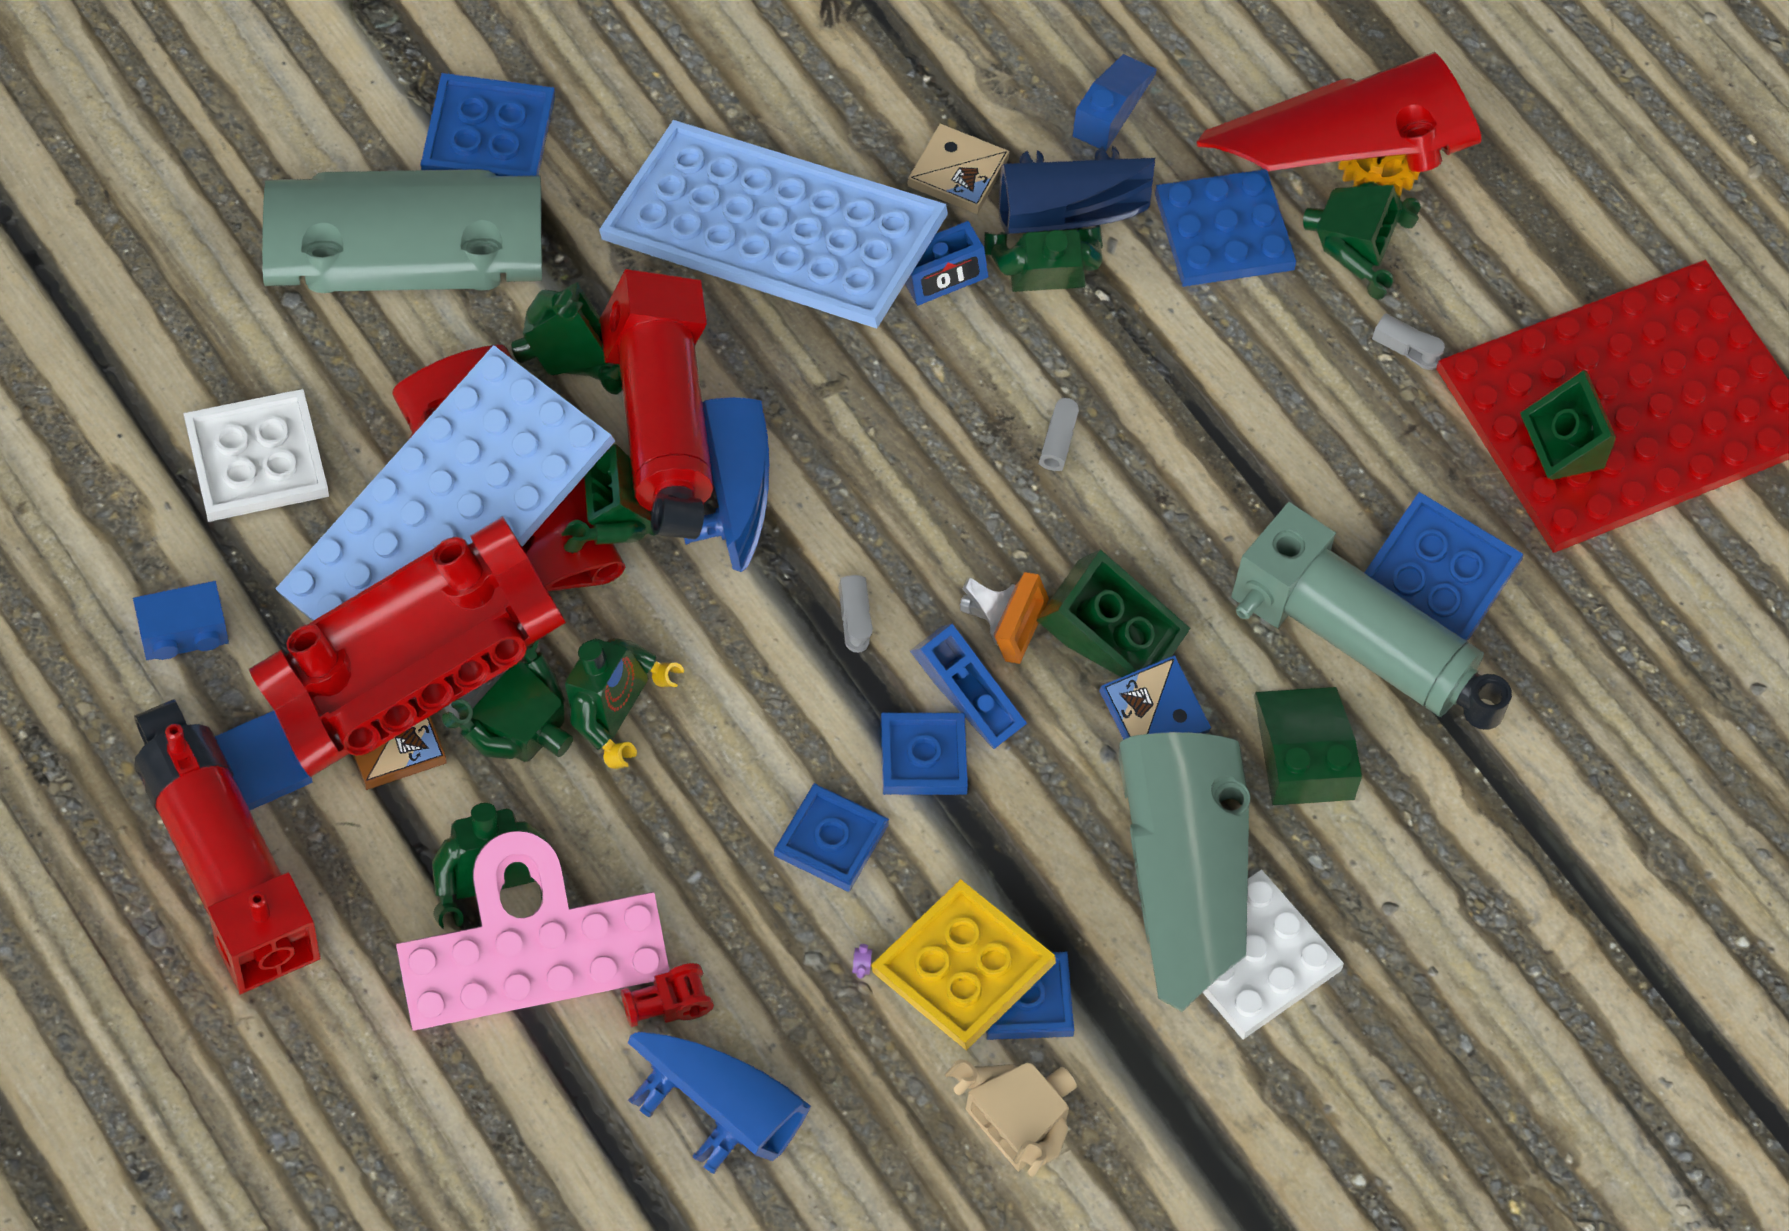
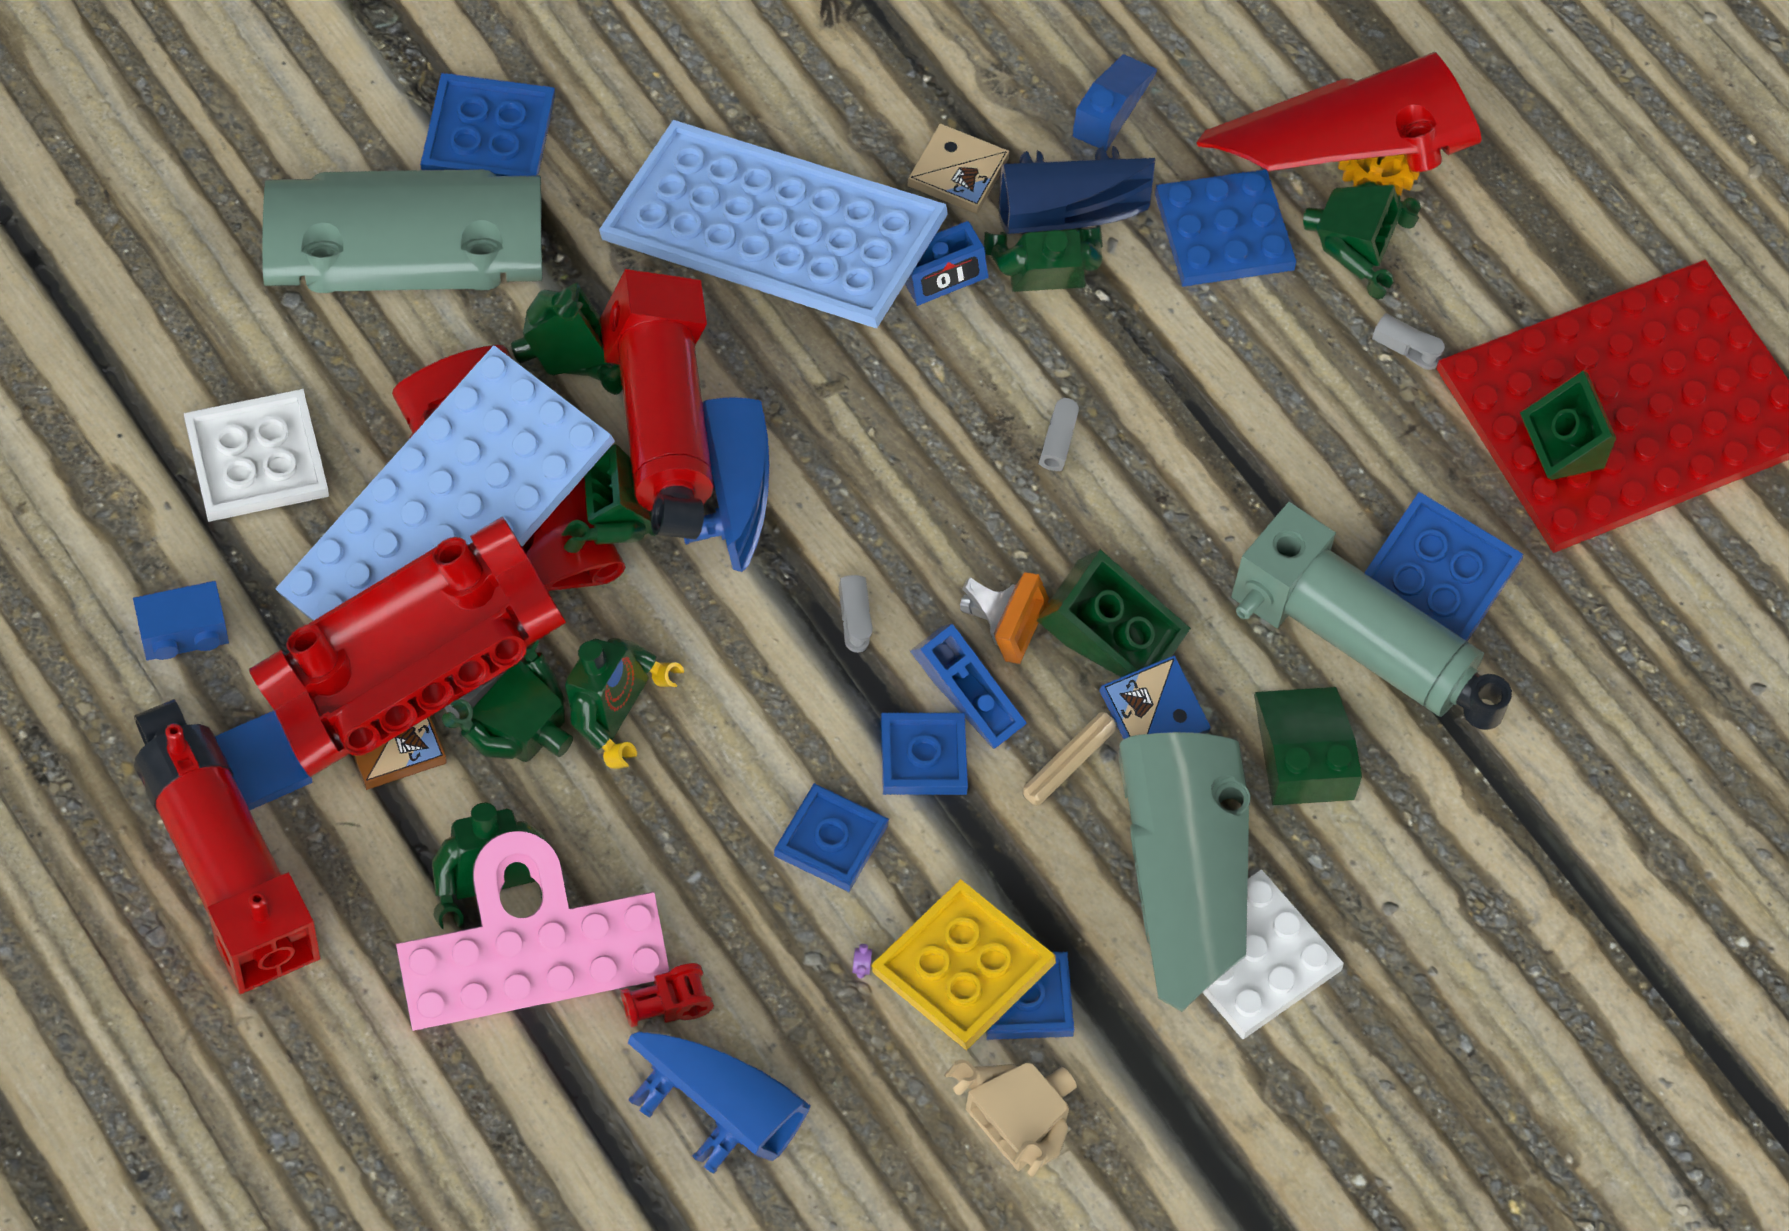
(1069, 758): none -> tan axle

